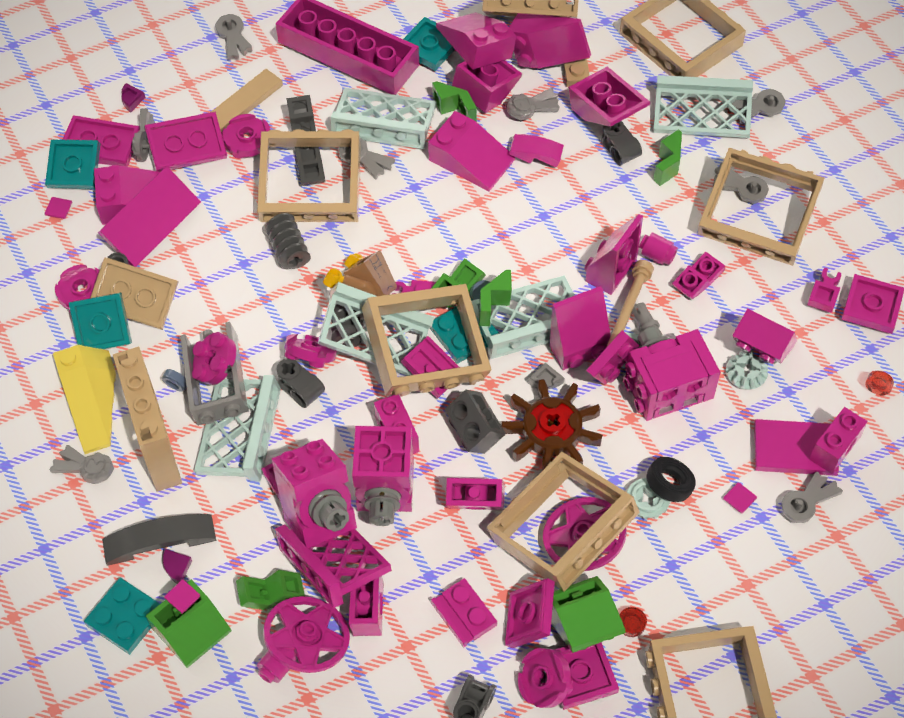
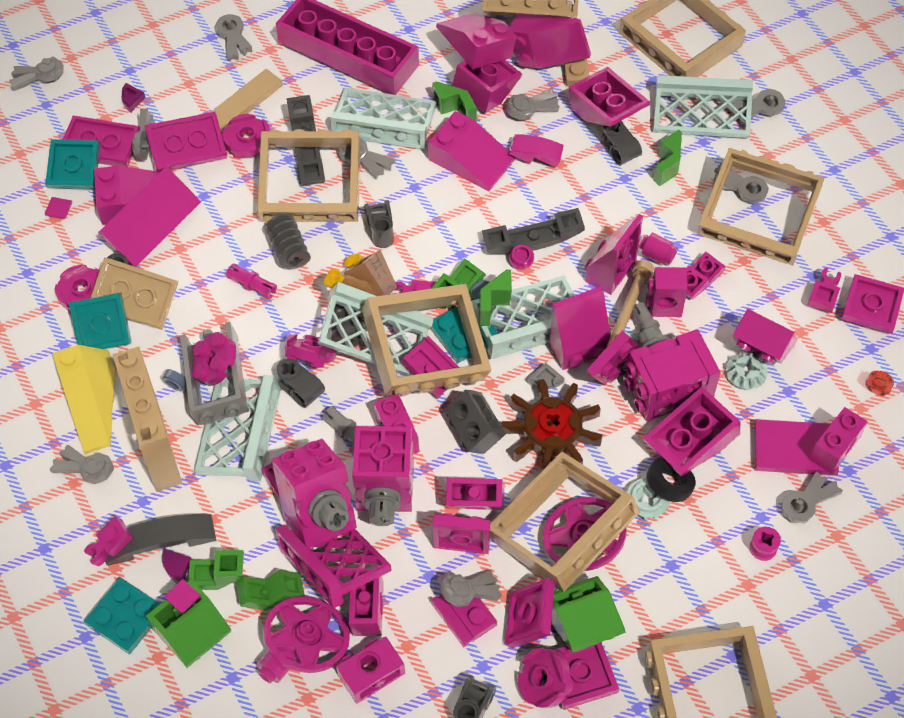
(46, 71): none -> light grey piece
(112, 540): none -> dark pink plate
(219, 572): none -> bright green slope
(251, 280): none -> dark pink pin
(344, 426): none -> light grey pin
(362, 683): none -> dark pink brick
(380, 223): none -> dark grey piece
(432, 44): teal plate -> none
(461, 533): none -> dark pink plate
(462, 591): none -> light grey piece
(521, 257): none -> dark pink plate
(537, 235): none -> dark grey slope
(633, 621): clear red tile -> none
(667, 291): none -> dark pink brick
(694, 432): none -> dark pink slope
(740, 498): dark pink piece -> none
(762, 550): none -> dark pink wheel

